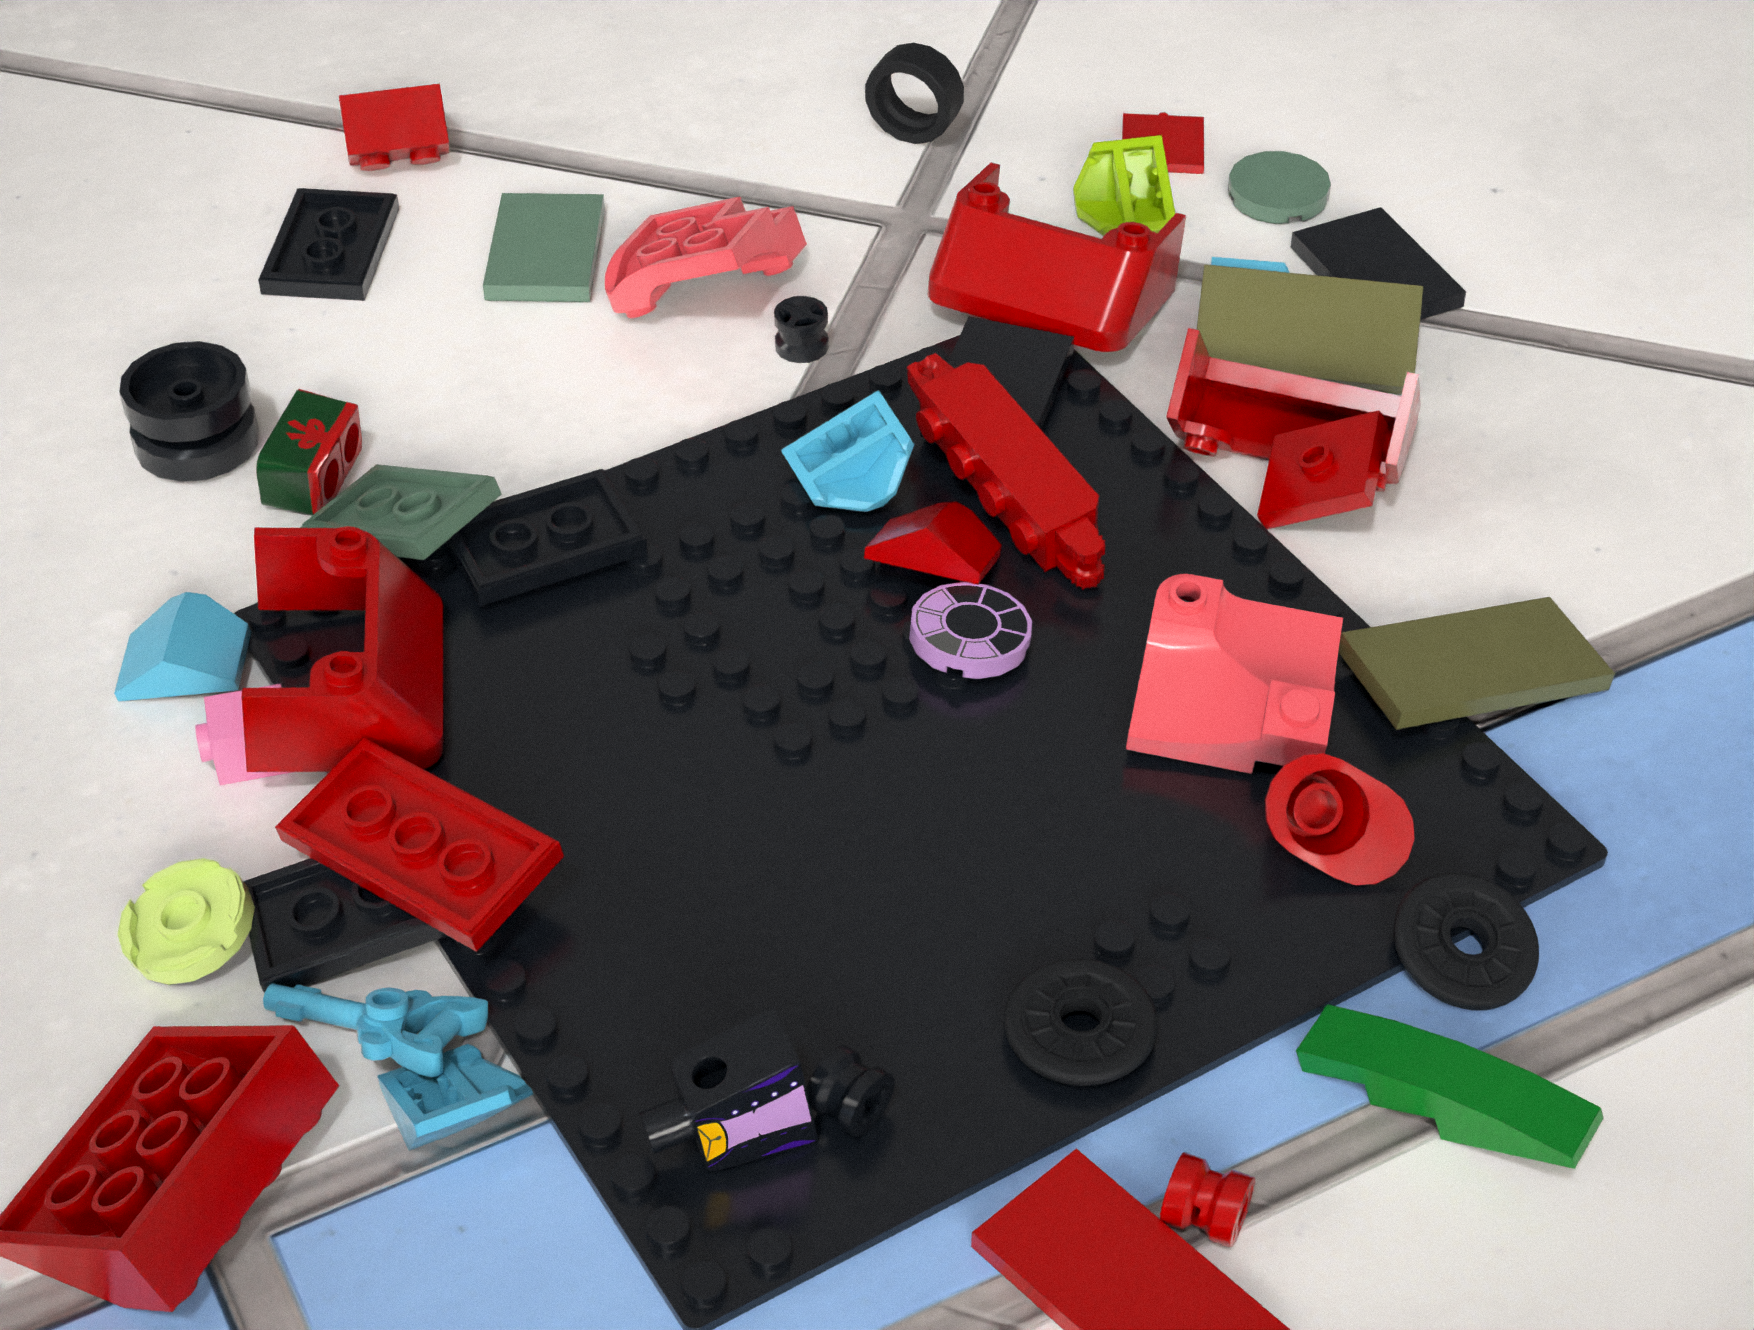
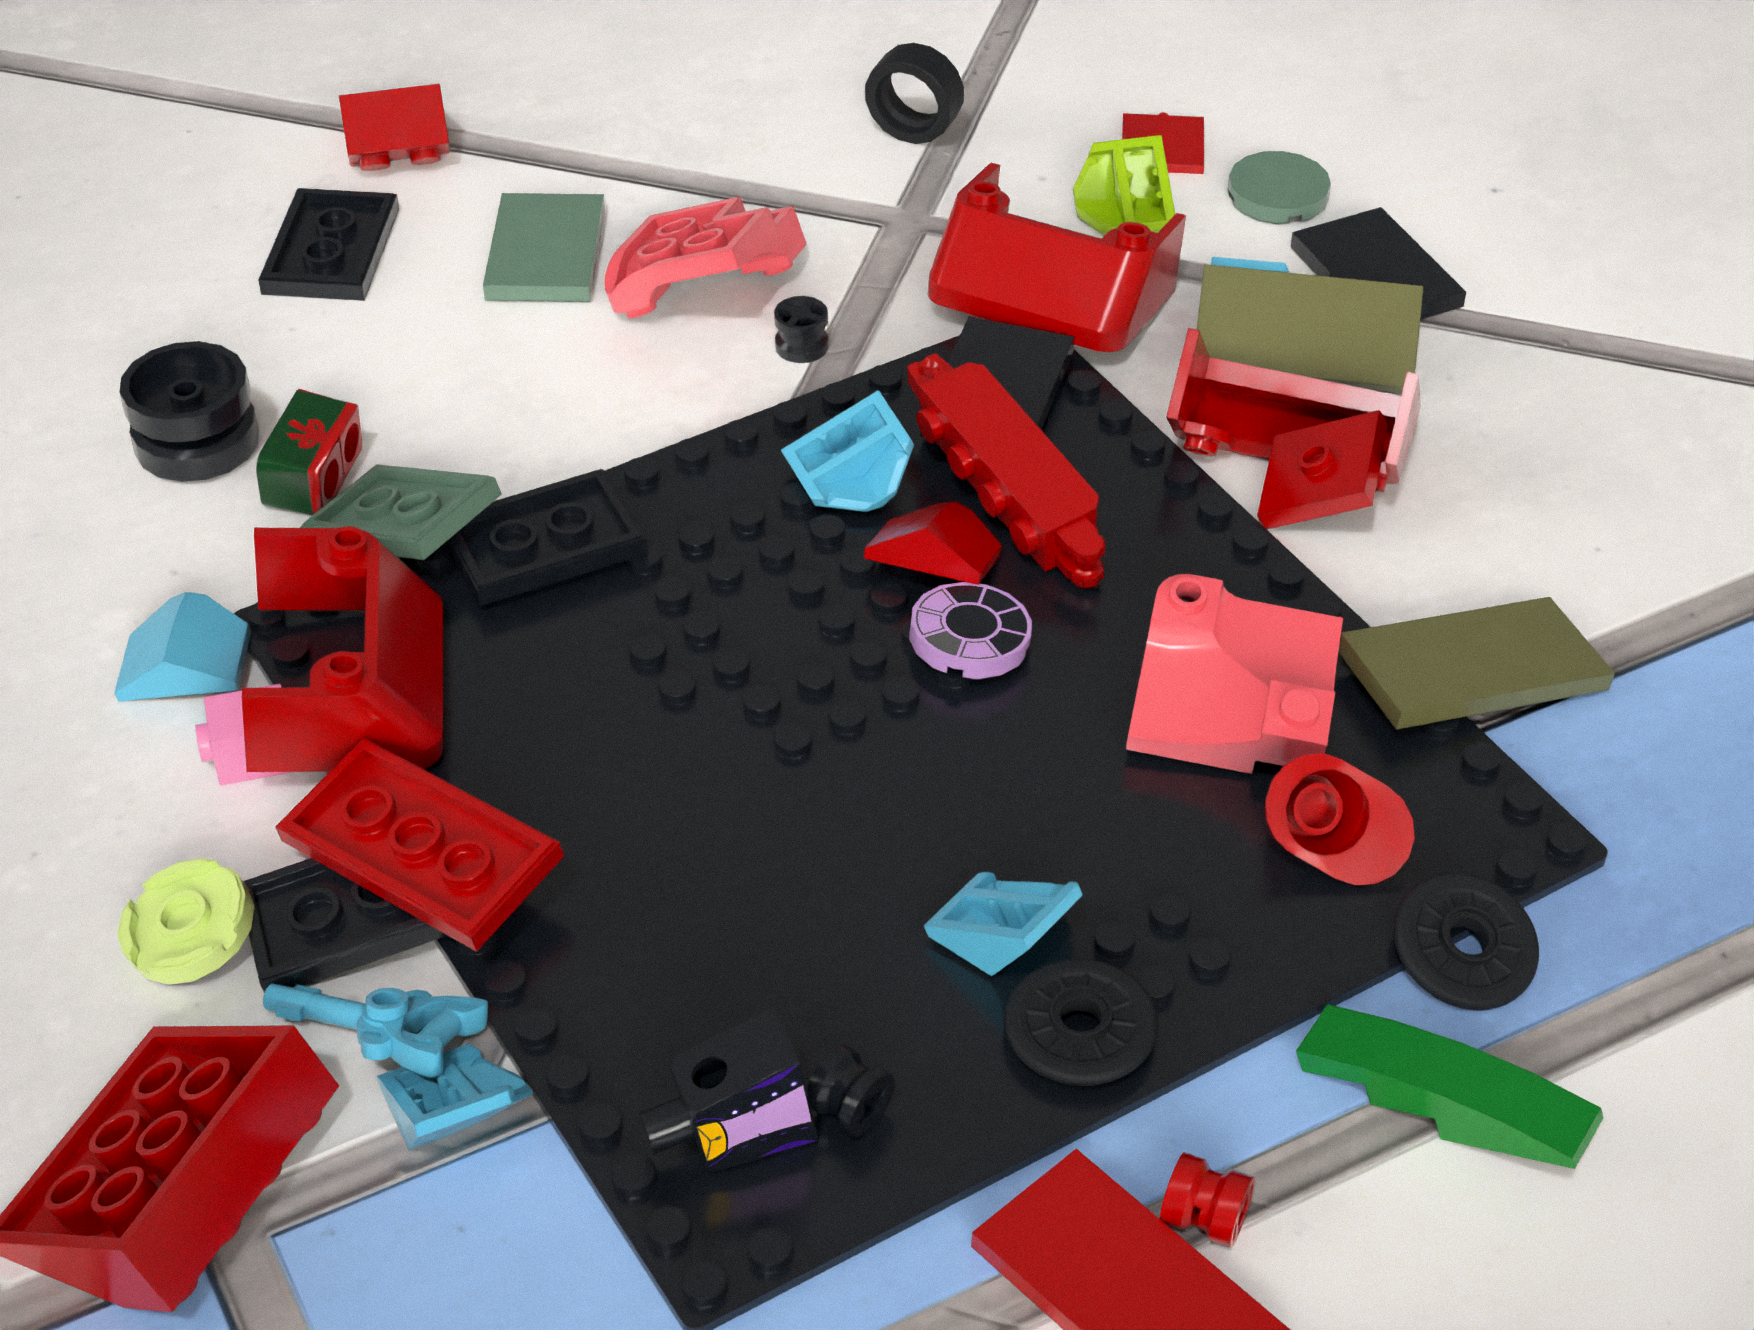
(999, 920): none -> medium azure slope

